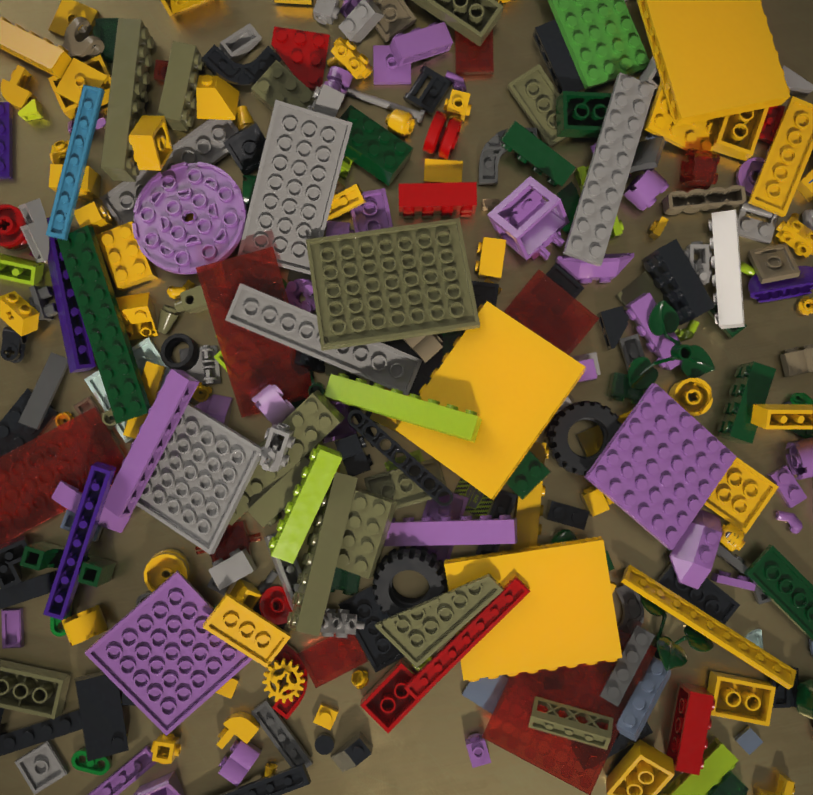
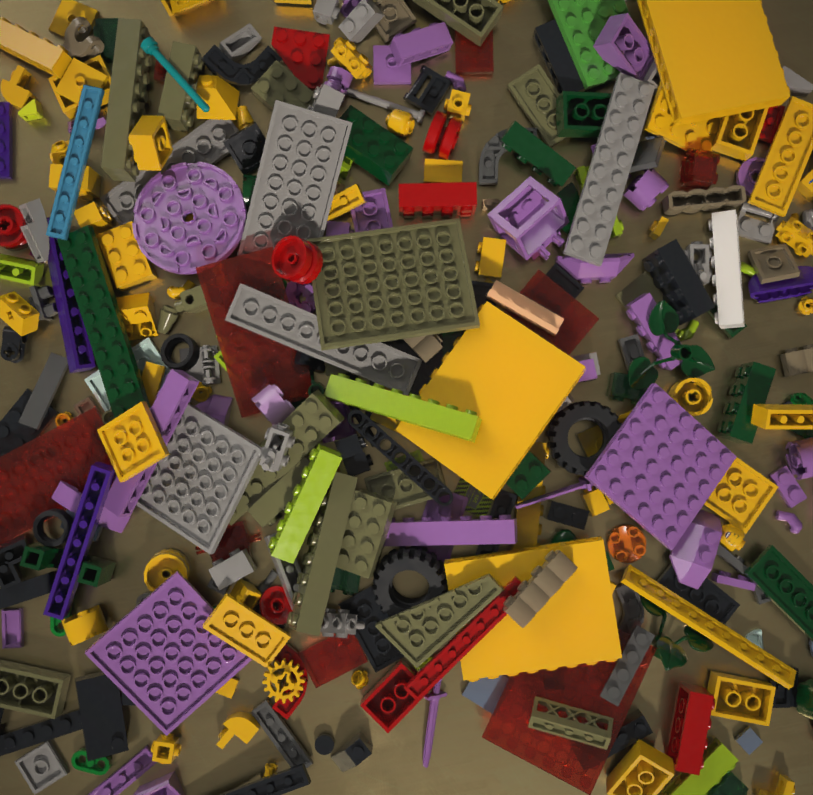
(40, 534): none -> black tyre
(133, 441): none -> yellow plate
(151, 47): none -> teal piece
(239, 762): medium lavender brick -> none
(297, 260): none -> red wheel
(325, 716): yellow plate -> none
(434, 698): none -> medium lavender sword
(477, 750): medium lavender brick -> none
(525, 308): none -> light nougat fence
(539, 588): none -> dark tan brick
(583, 484): none -> medium lavender sword
(613, 324): black slope -> none
(624, 46): none -> medium lavender slope
(626, 543): none -> orange dish
(643, 700): sand blue brick -> none

